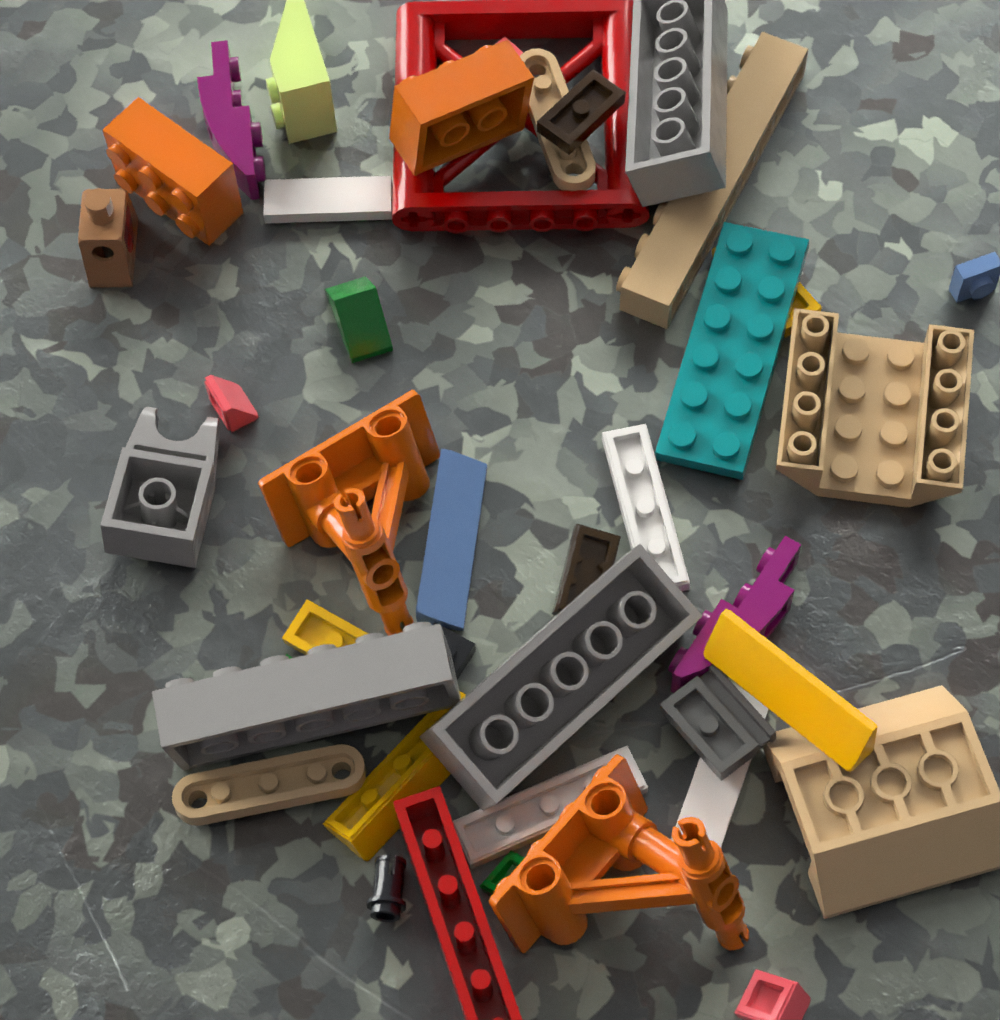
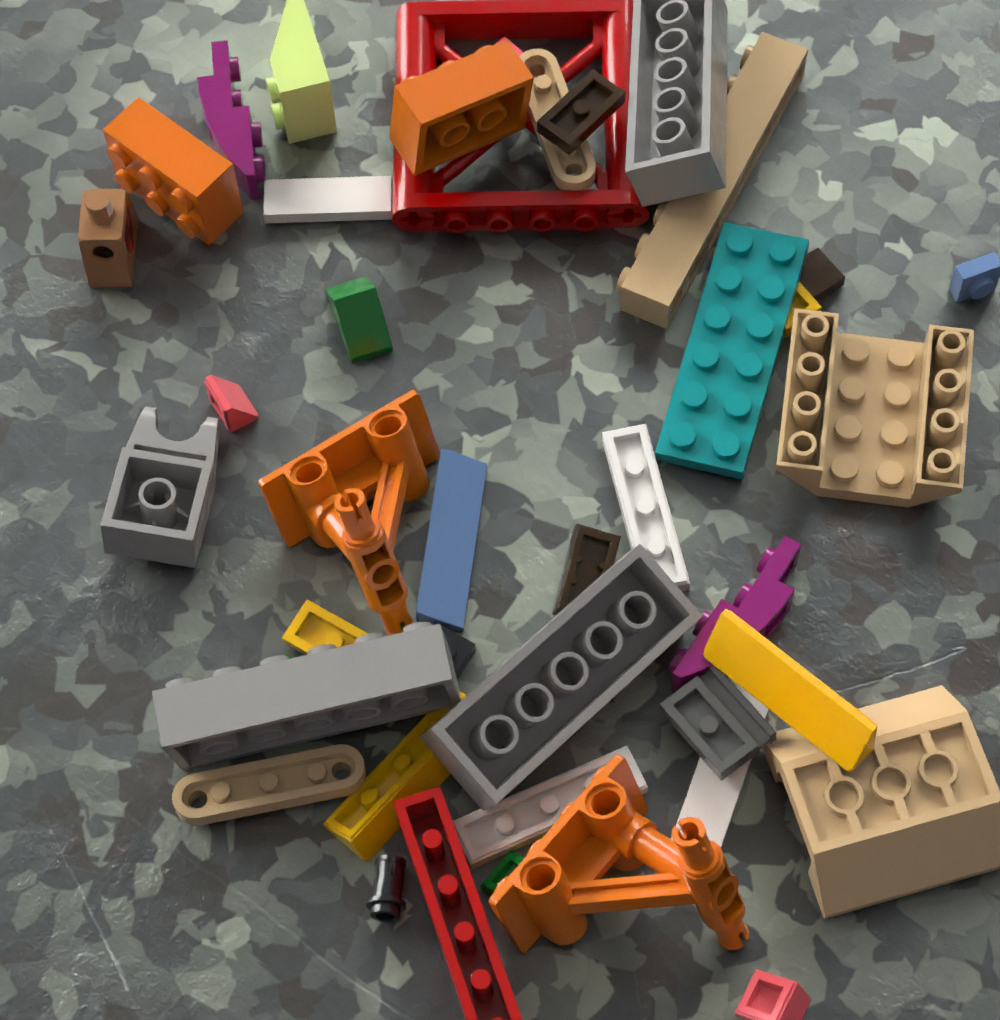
(820, 275): none -> dark brown tile

